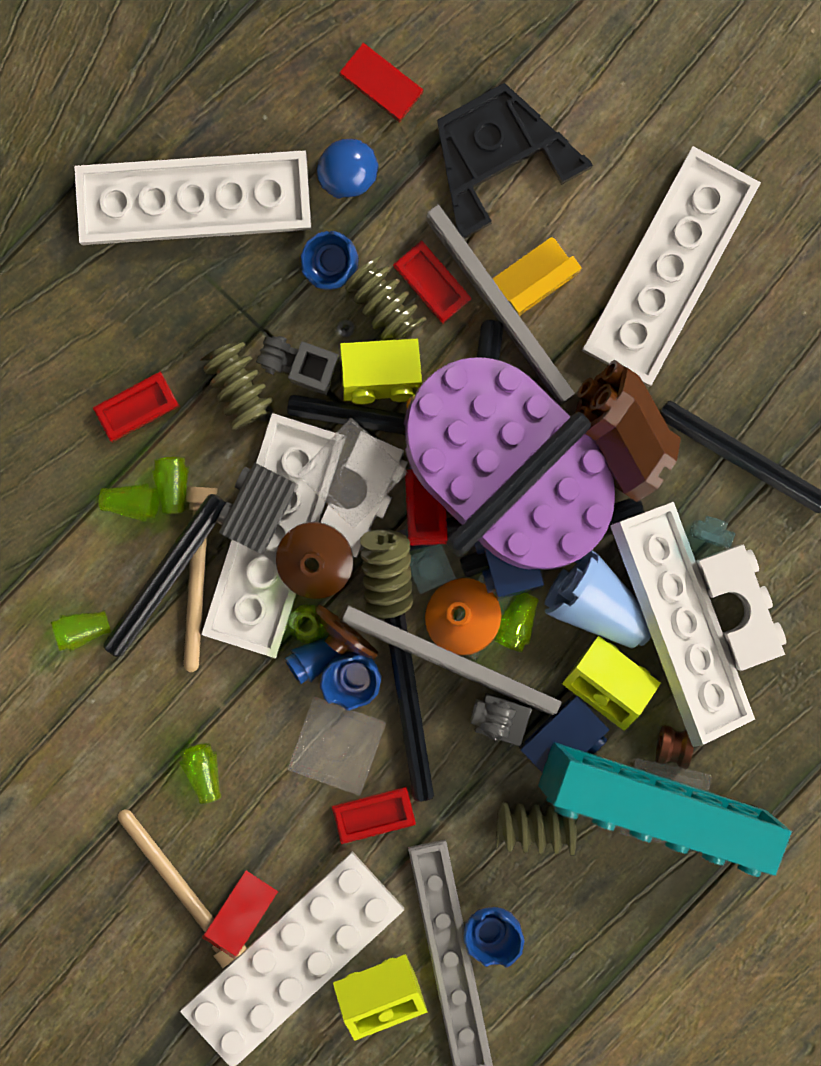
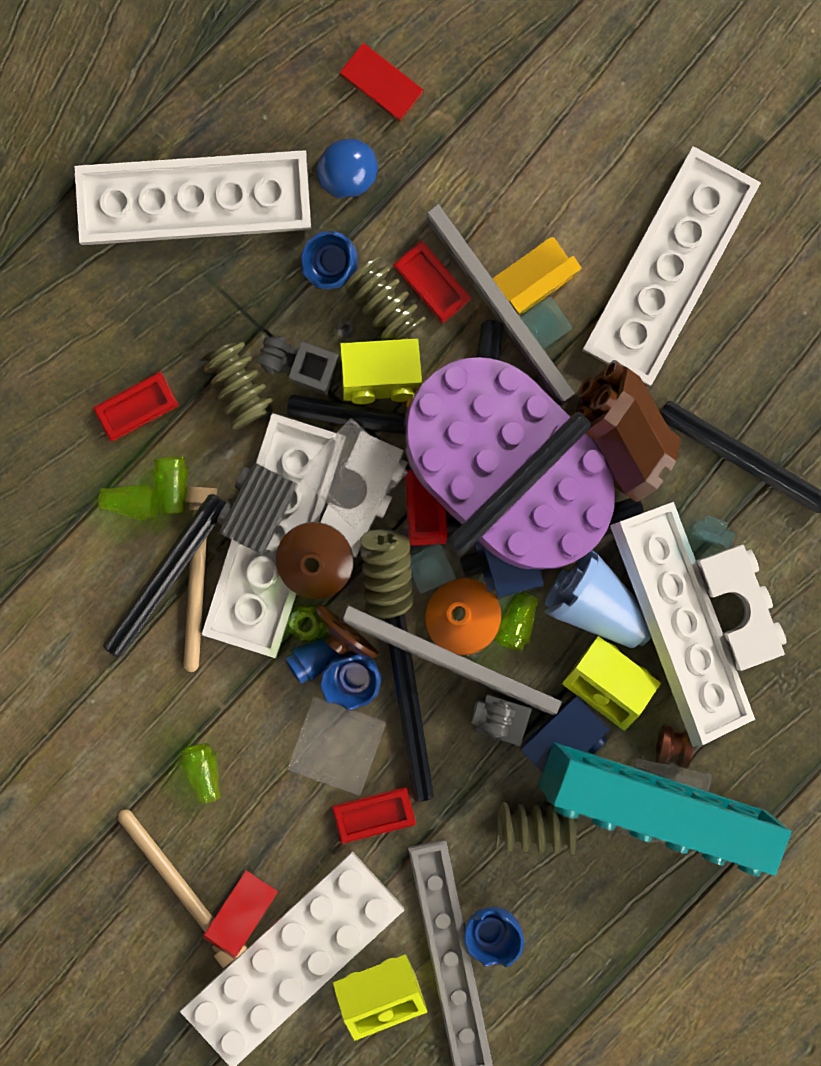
(79, 629): clear neon green cone -> none
(492, 137): black wing -> none
(547, 323): none -> clear light blue plate

